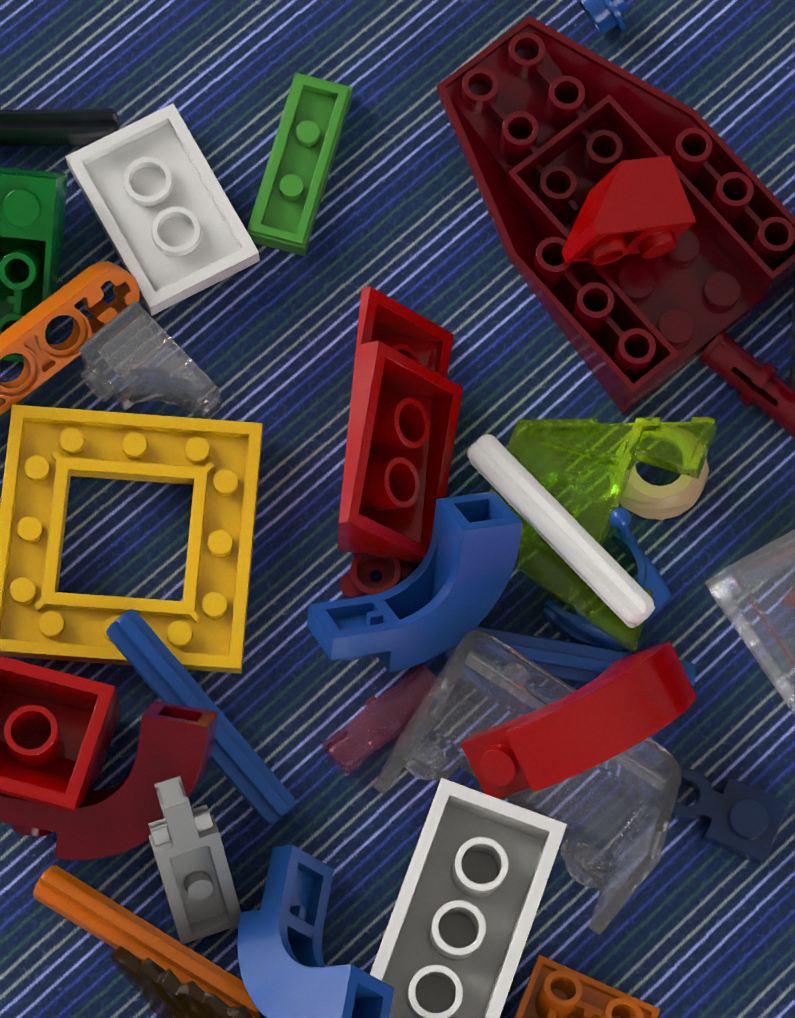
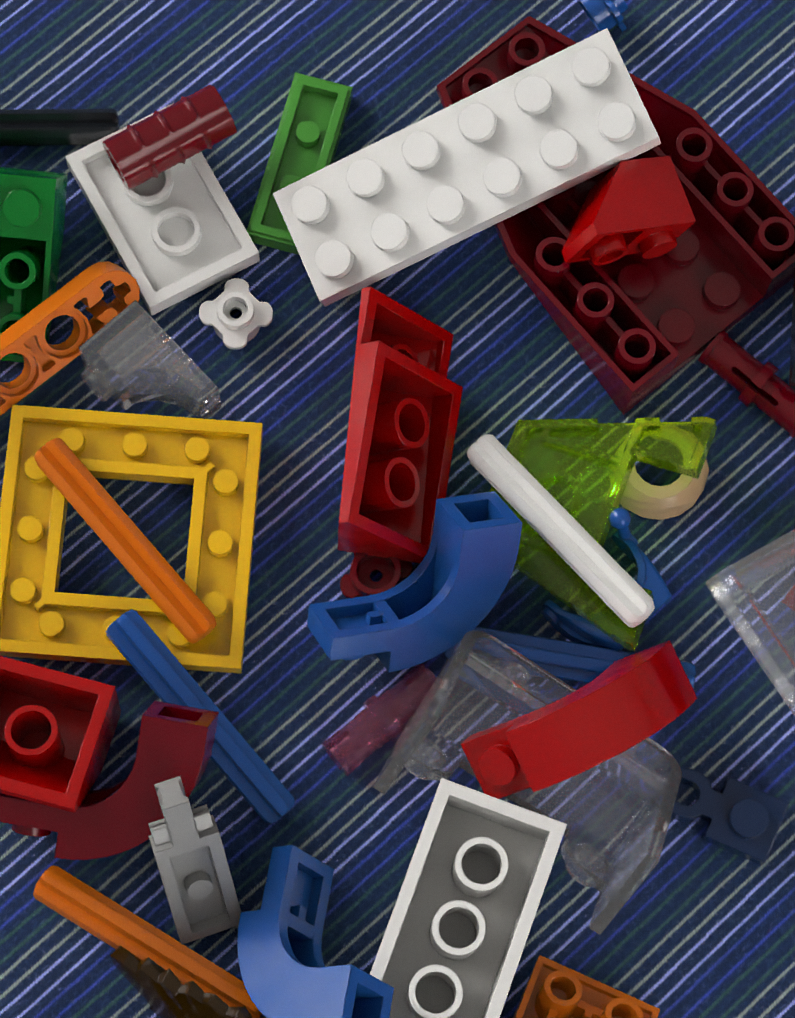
(125, 540): none -> orange axle
(169, 137): none -> dark red axle
(236, 331): none -> white plate
(466, 167): none -> white plate

